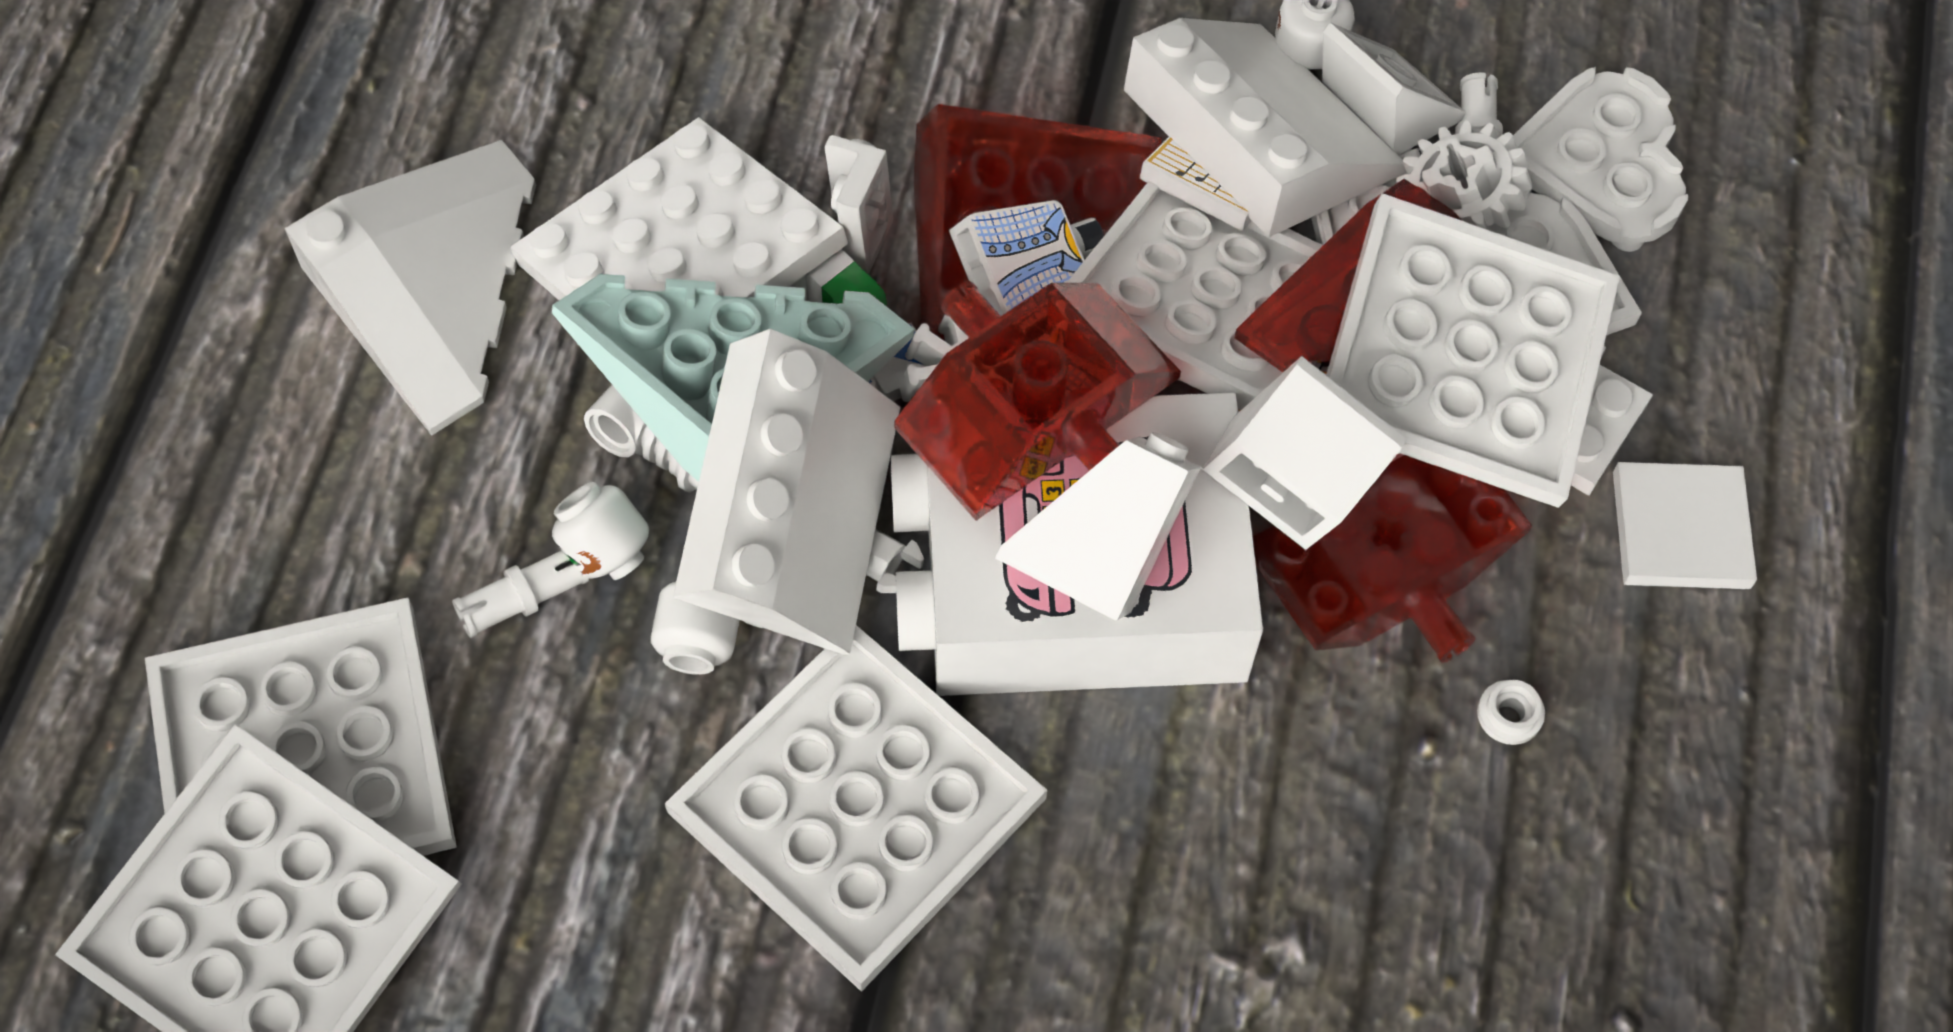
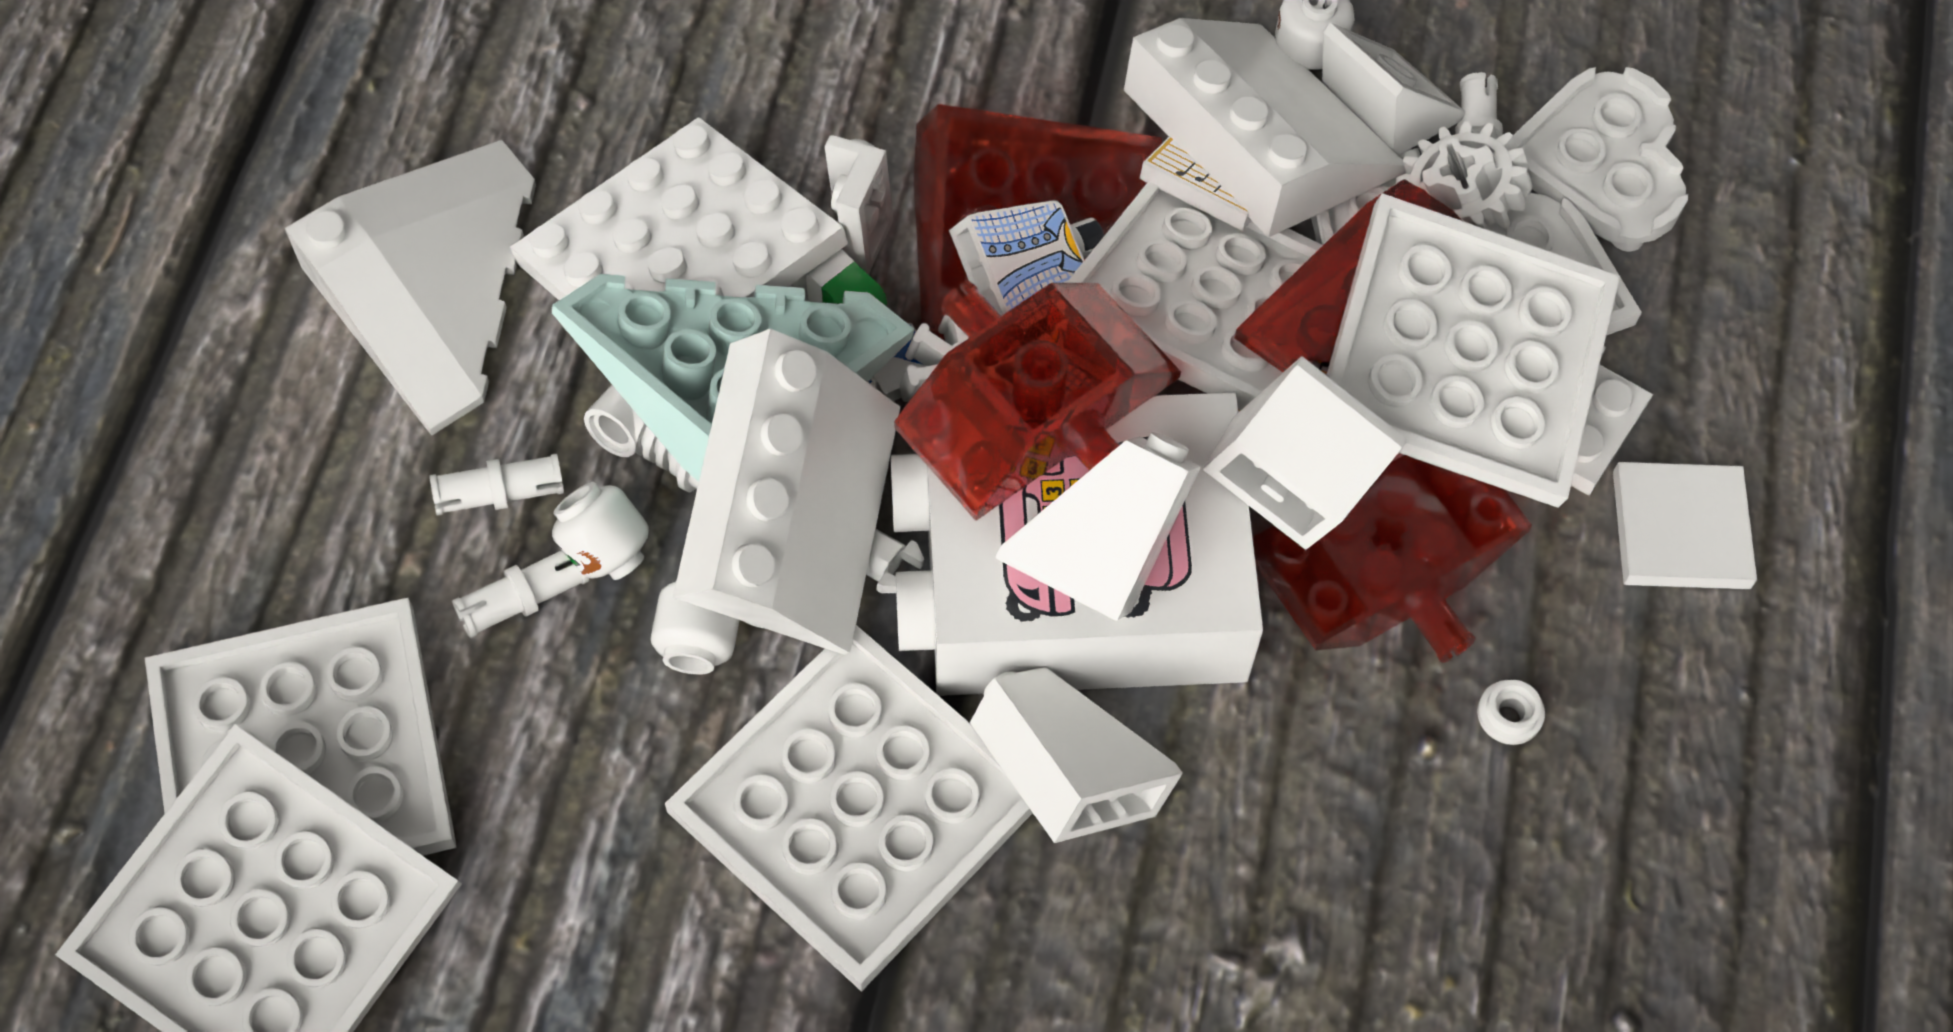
(496, 484): none -> white pin
(1070, 756): none -> white slope

